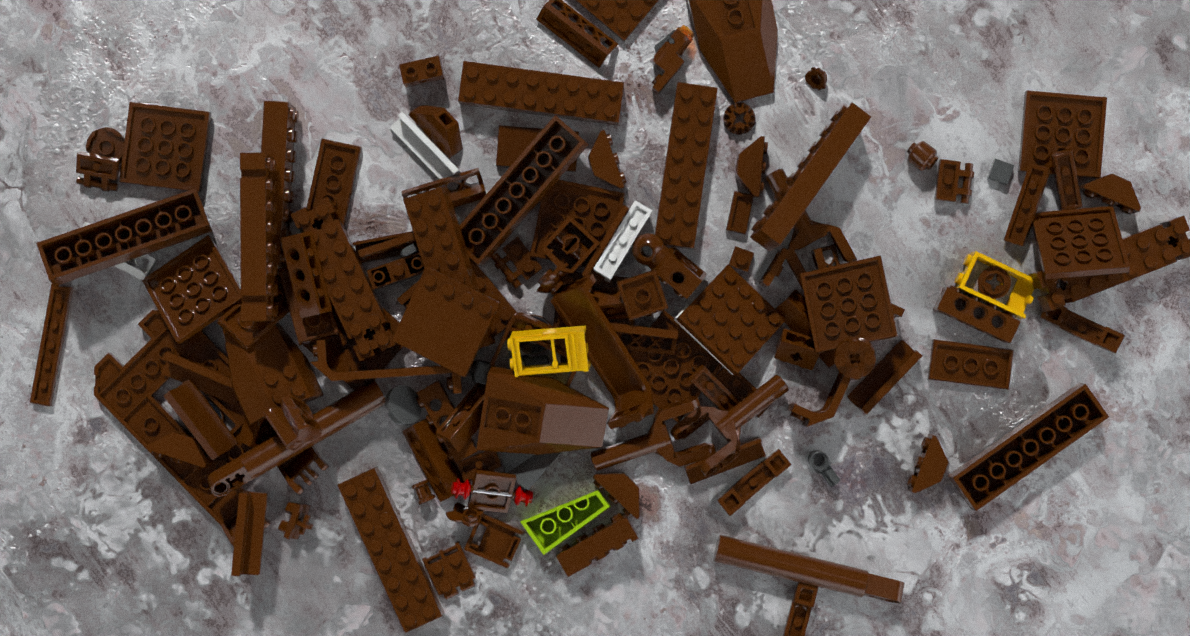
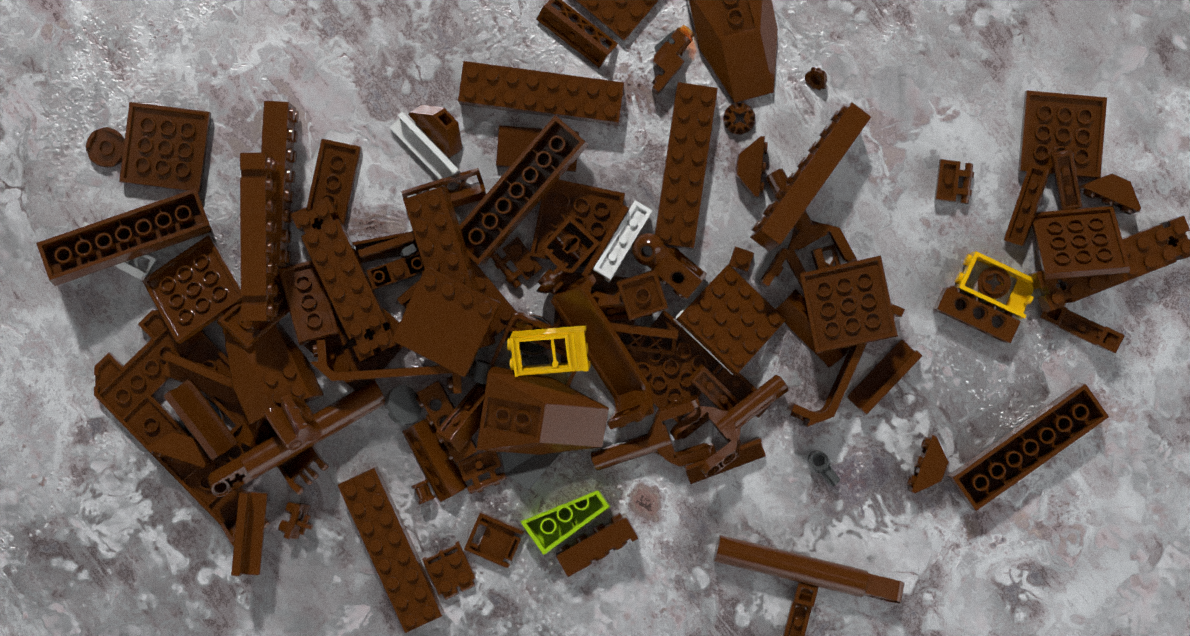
(51, 345): reddish brown tile -> none
(98, 166): reddish brown plate -> none
(306, 274): reddish brown brick -> none
(422, 71): reddish brown brick -> none
(467, 516): reddish brown plate -> none
(491, 491): reddish brown plate -> none
(605, 162): reddish brown slope -> none
(621, 490): reddish brown slope -> none
(739, 212): reddish brown tile -> none
(753, 481): reddish brown slope -> none
(796, 349): reddish brown brick -> none
(855, 346): reddish brown plate -> none
(922, 155): reddish brown head -> none
(970, 364): reddish brown tile -> none
(1000, 171): dark grey tile -> none

